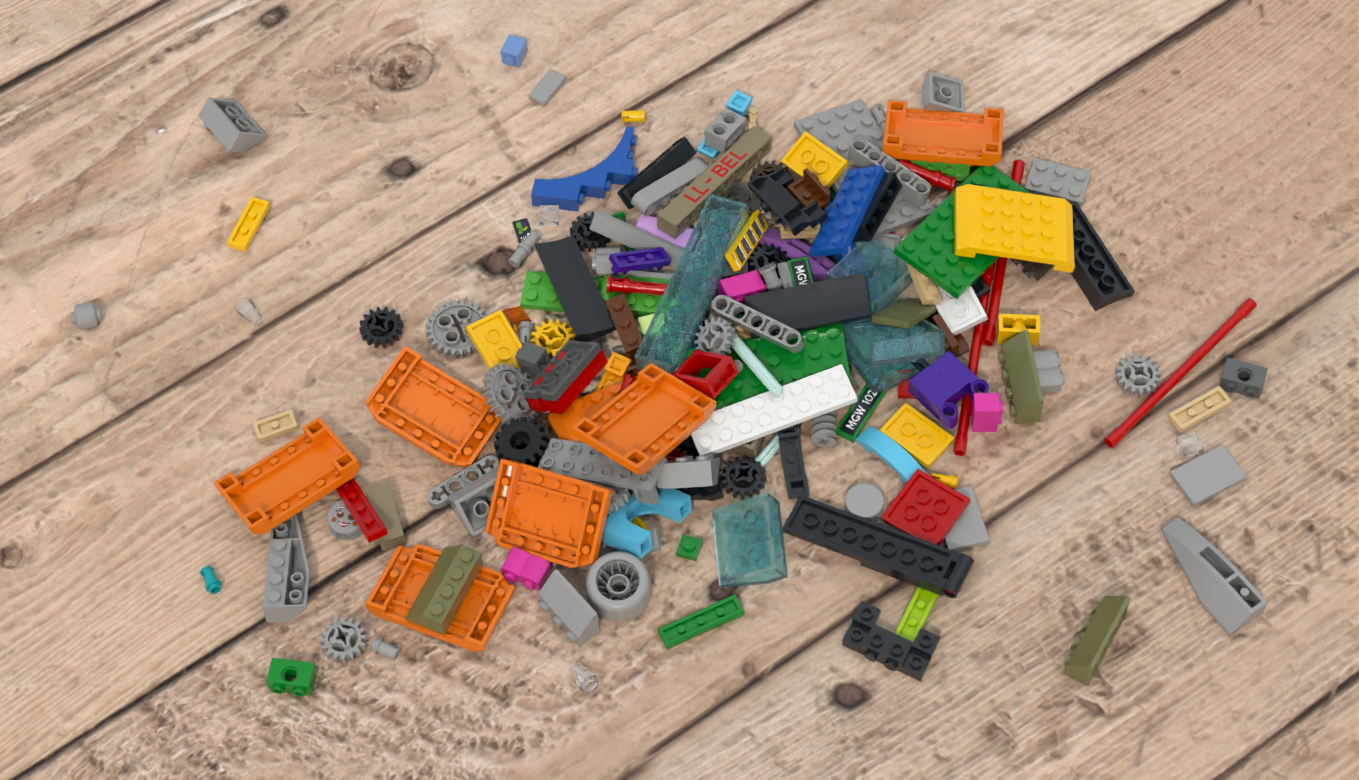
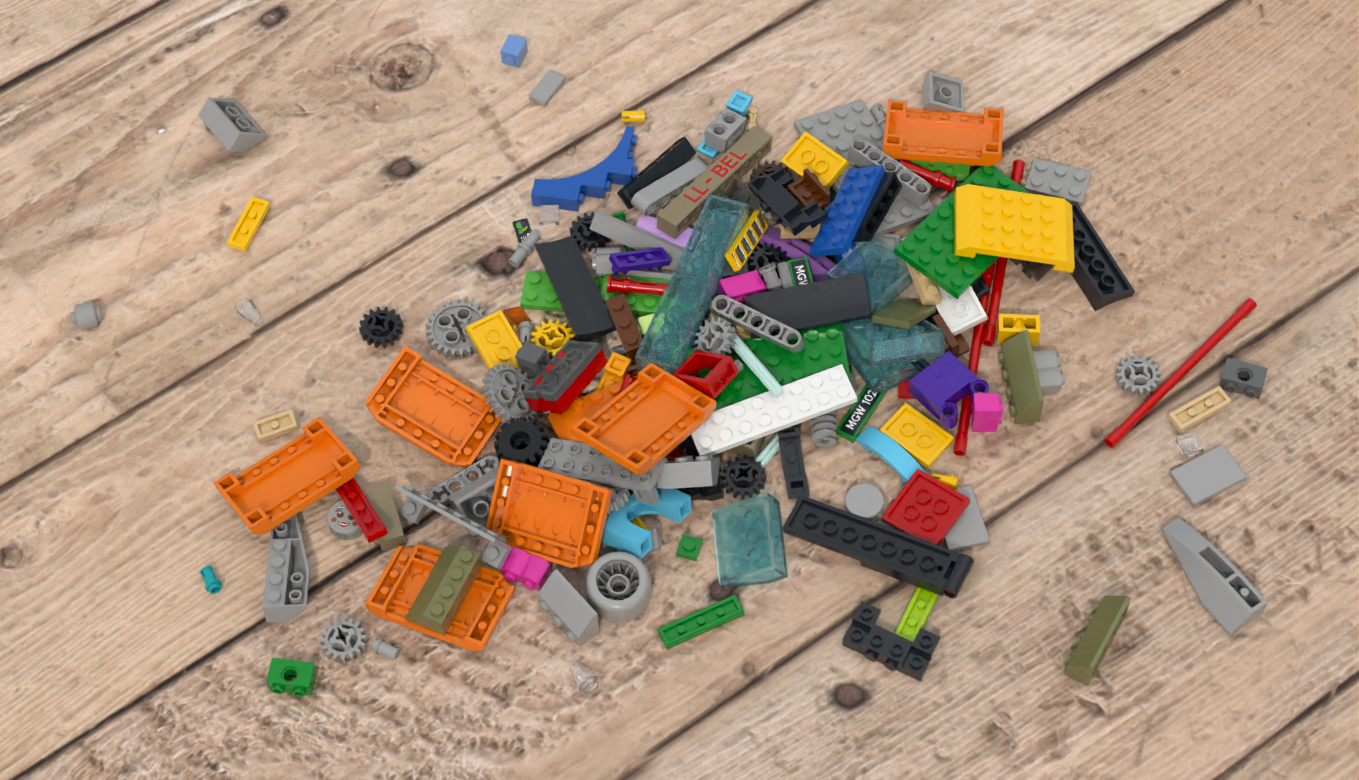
(417, 503): none -> light grey bracket

